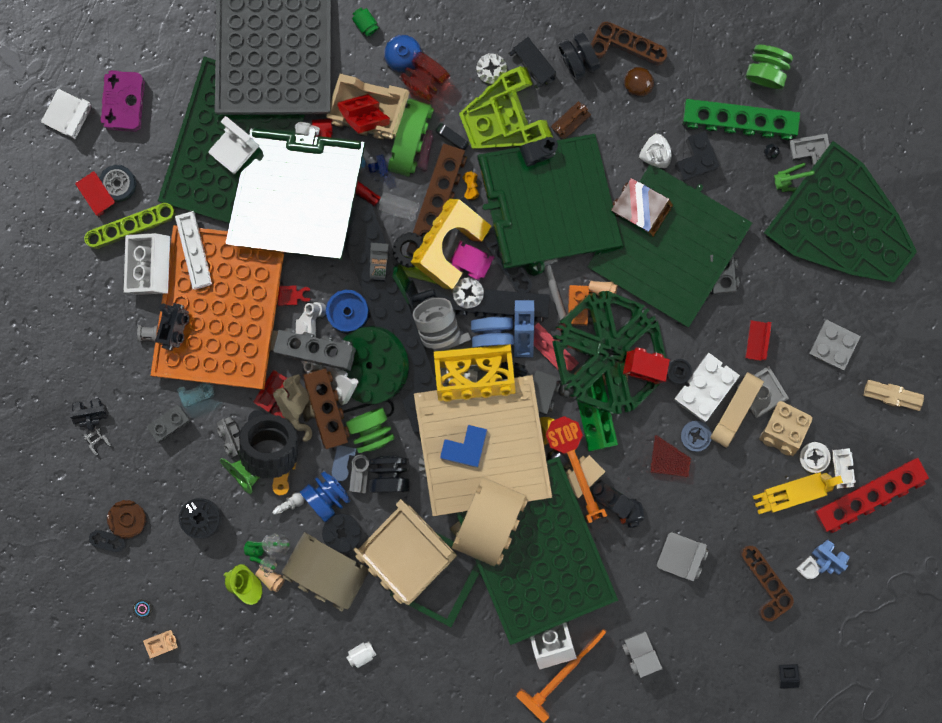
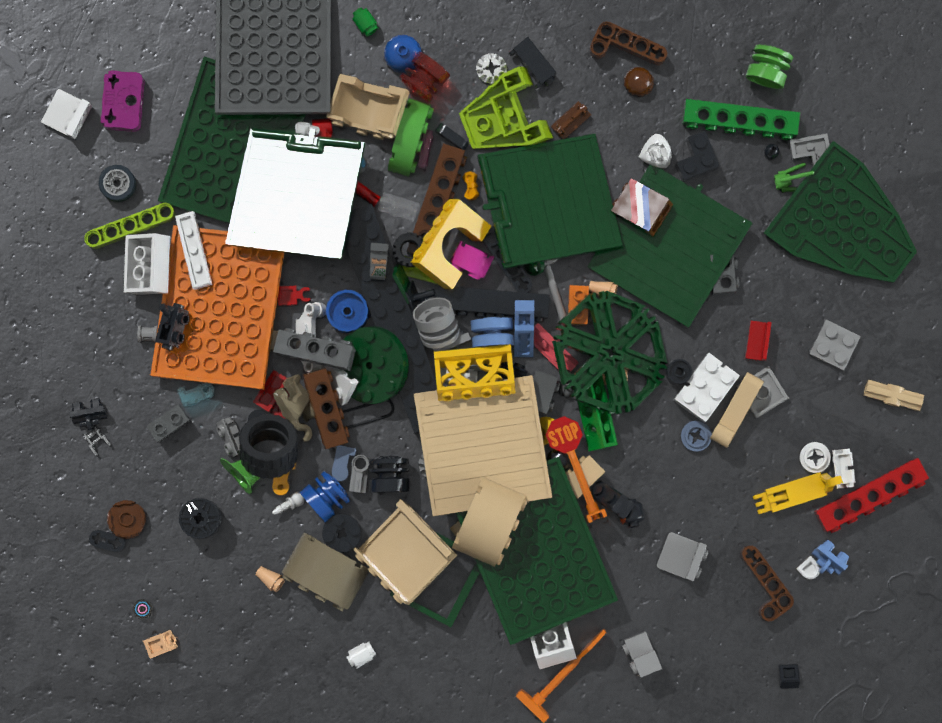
(95, 193): red panel -> none
(233, 147): white bracket -> none
(243, 584): lime piece -> none
(269, 544): clear plant -> none
(363, 113): red slope -> none
(370, 430): bright green wheel -> none
(379, 166): clear blue tile -> none
(466, 453): blue tile -> none
(471, 301): white gear -> none
(536, 152): black piece -> none
(579, 55): black wheel -> none
(646, 365): red brick -> none
(668, 459): clear red wing -> none
(786, 429): tan bracket -> none

